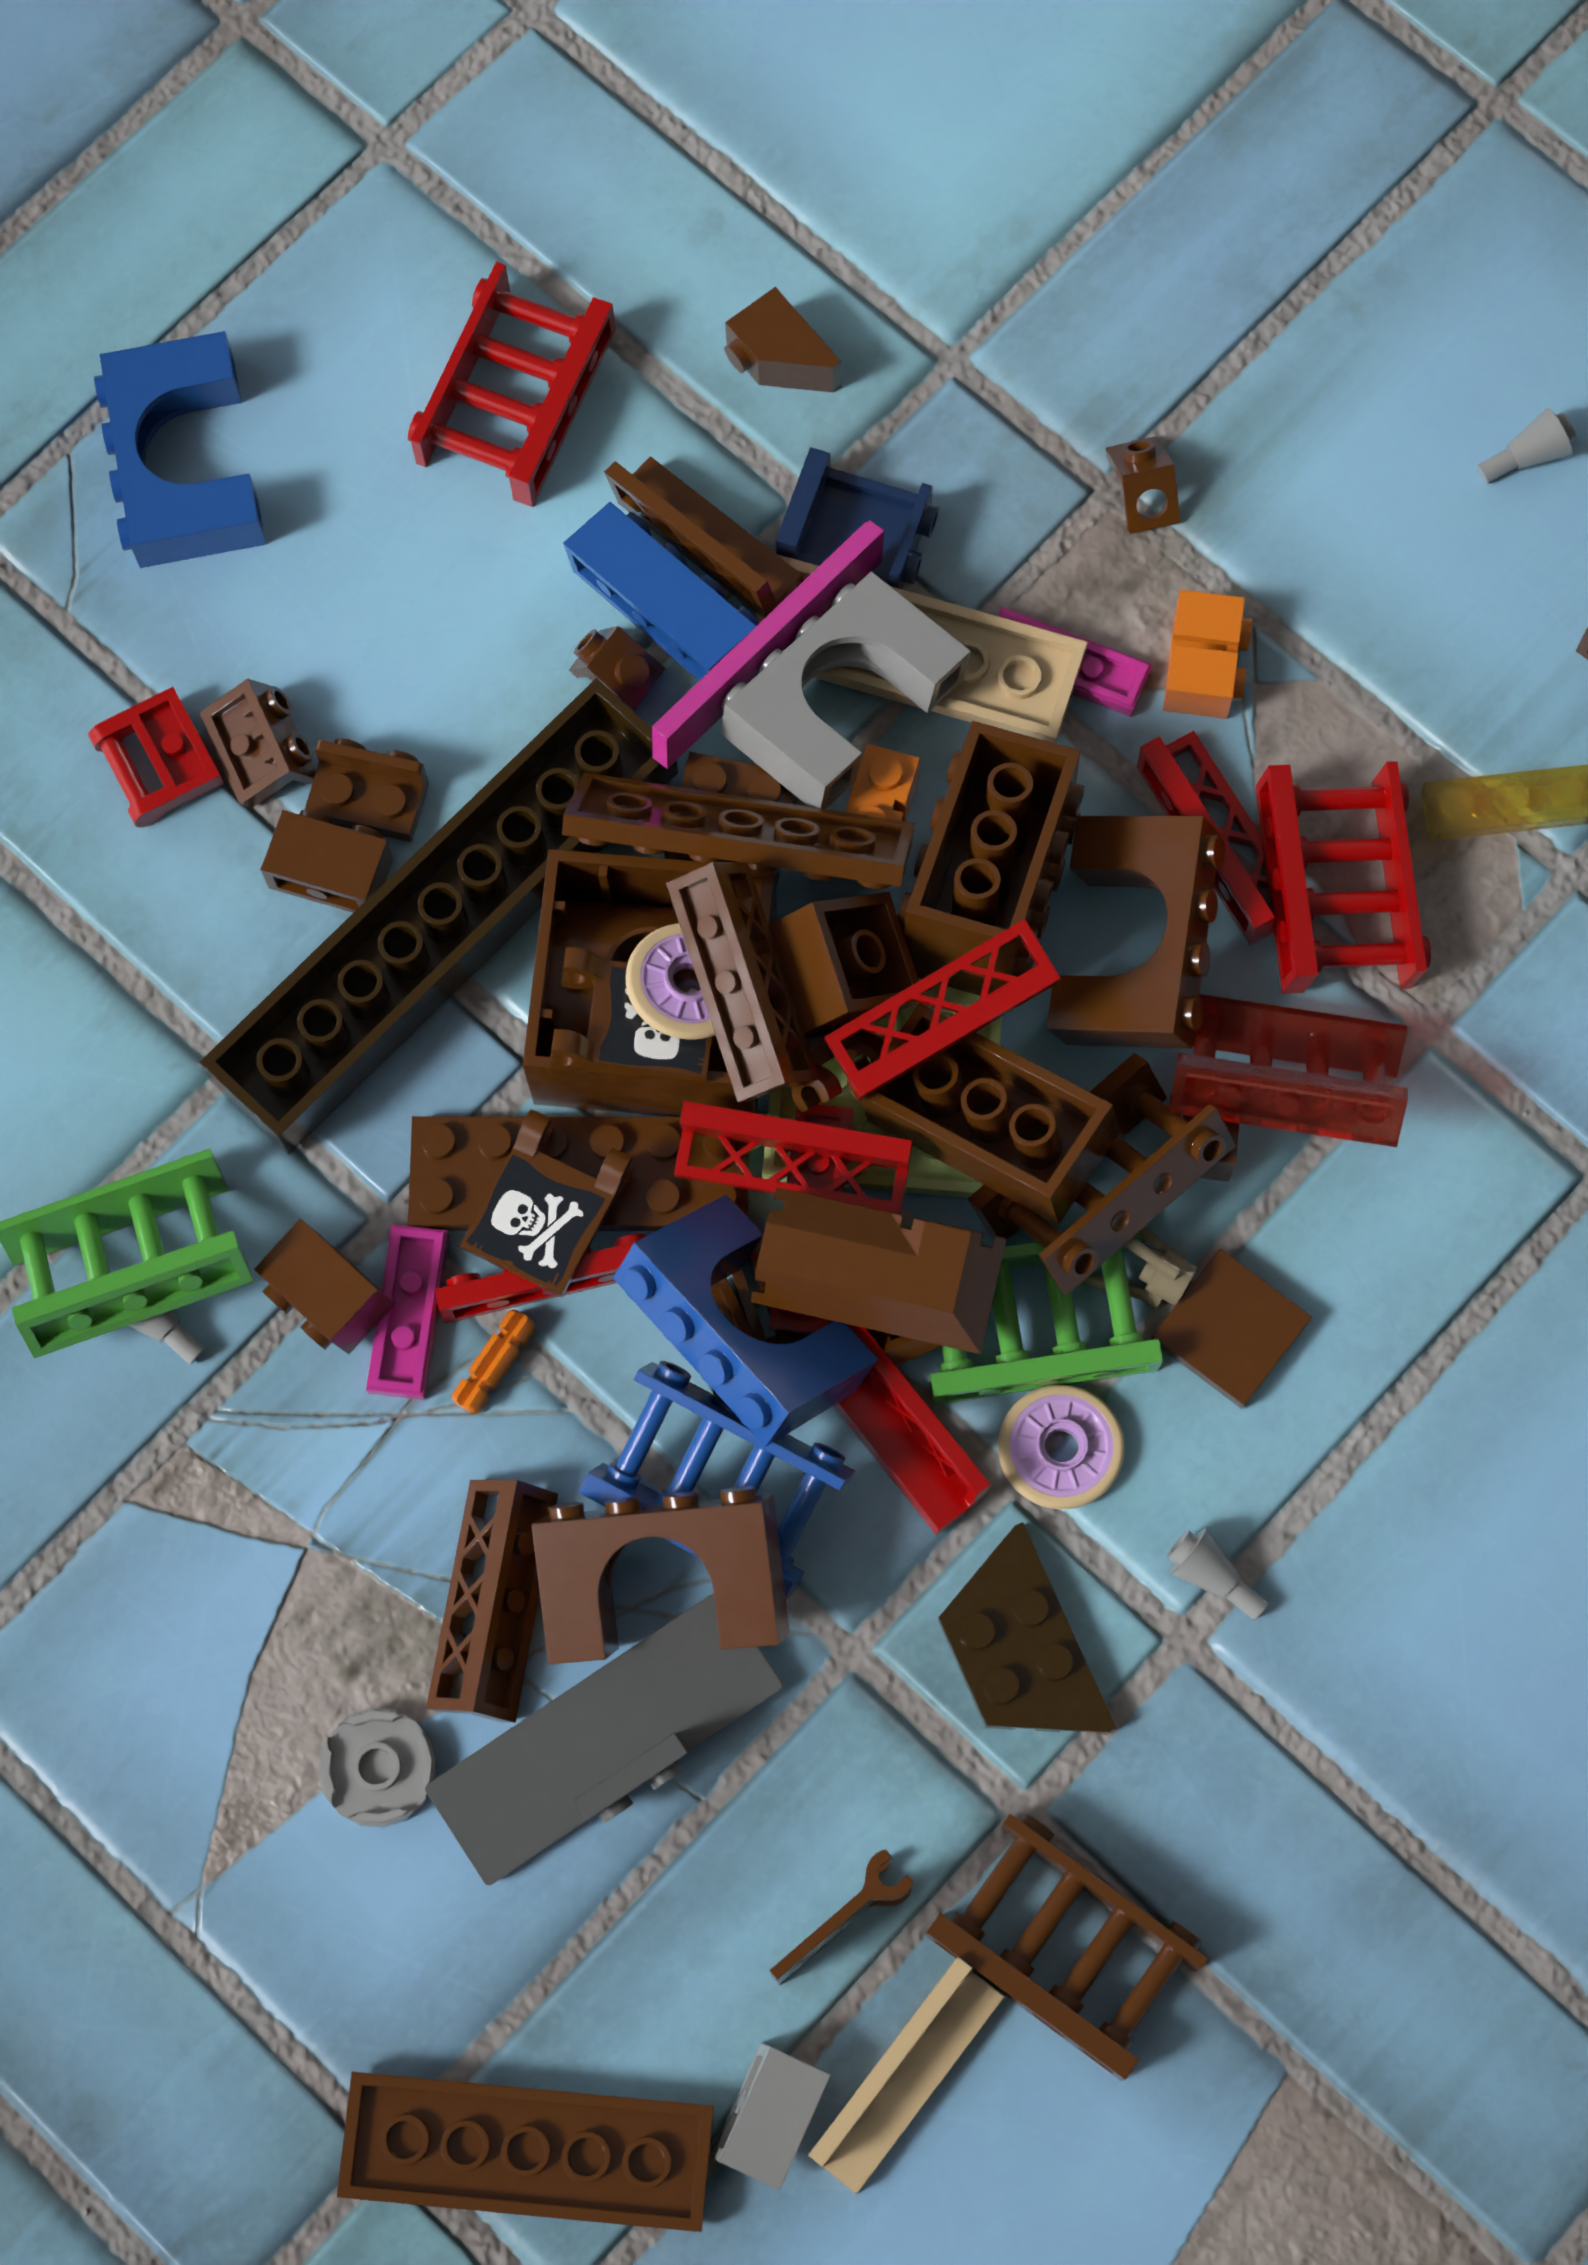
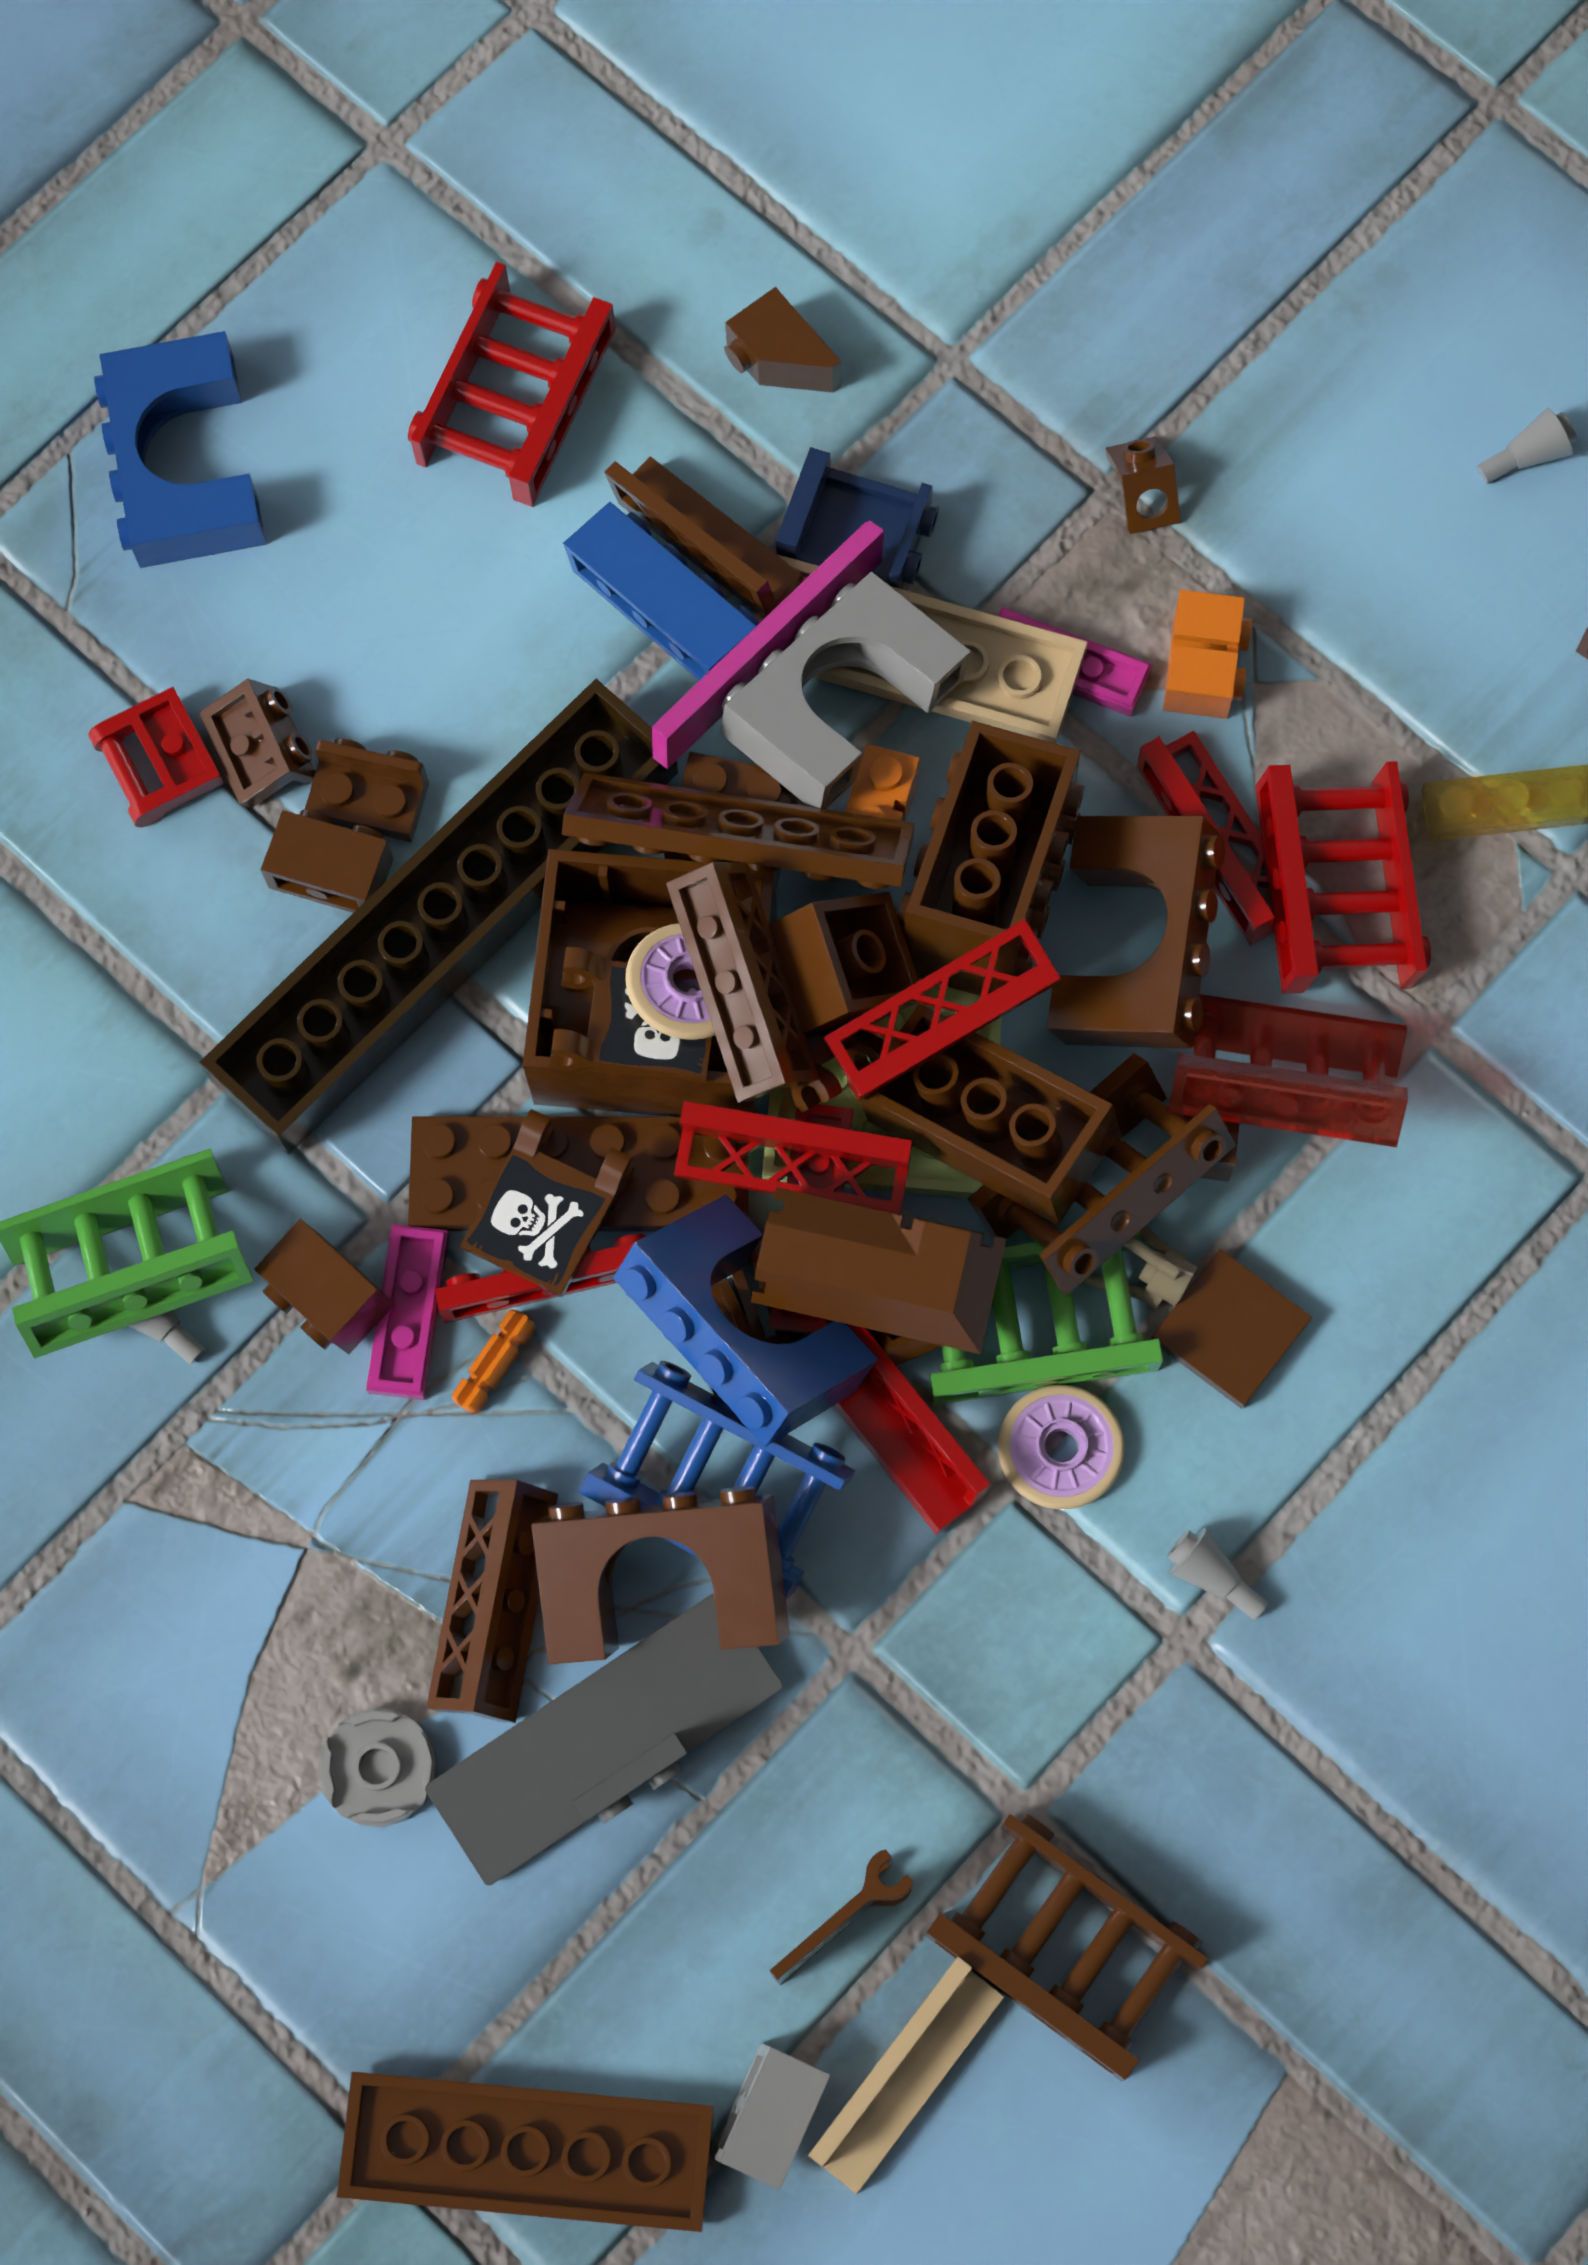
(617, 664): reddish brown bracket -> none
(1020, 1647): dark brown wing -> none

